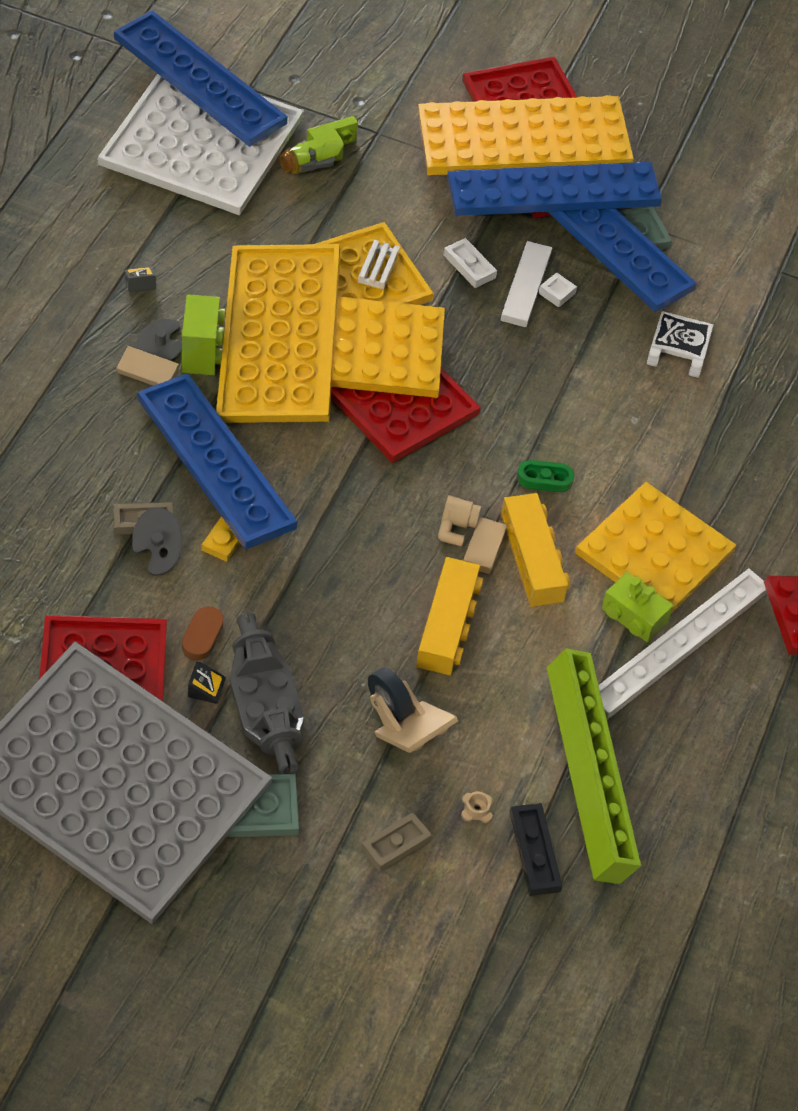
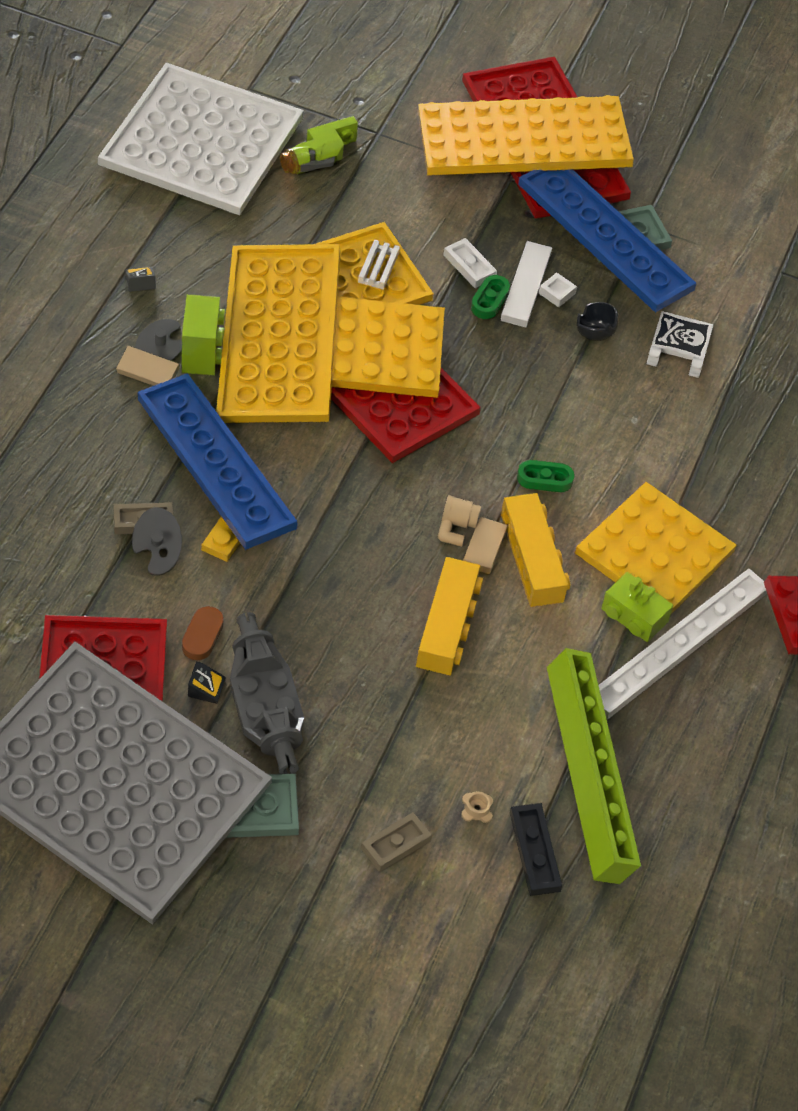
(201, 78): blue plate -> none
(404, 718): tan plate -> none
(490, 296): none -> green plate
(553, 188): blue plate -> none
(598, 321): none -> black hair

